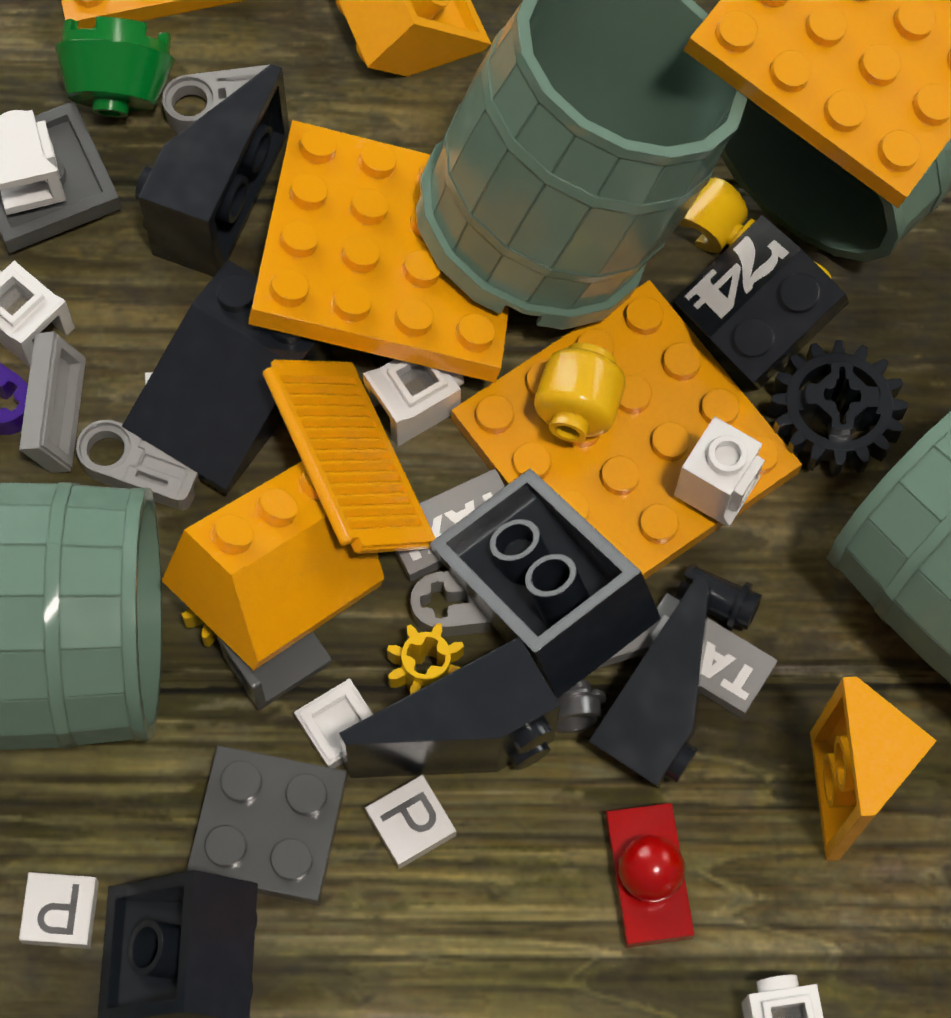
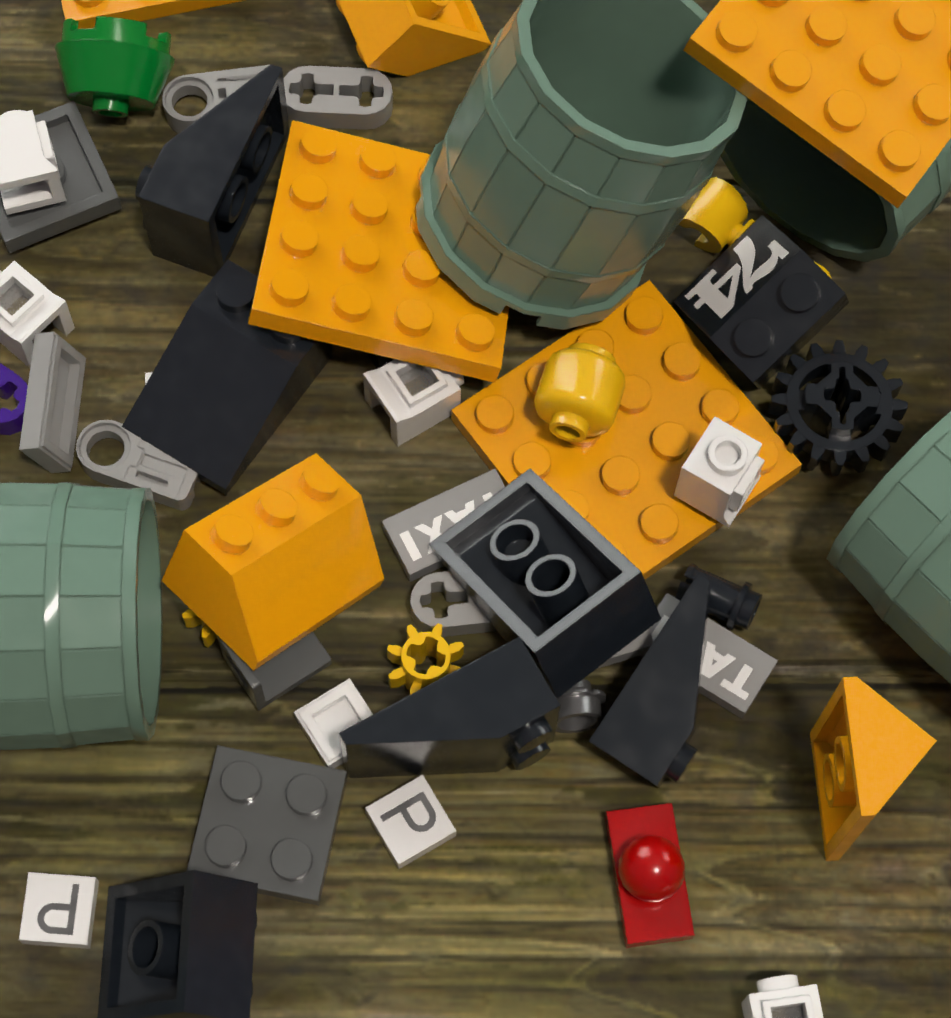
(338, 97): none -> light grey beam
(348, 456): light orange window -> none

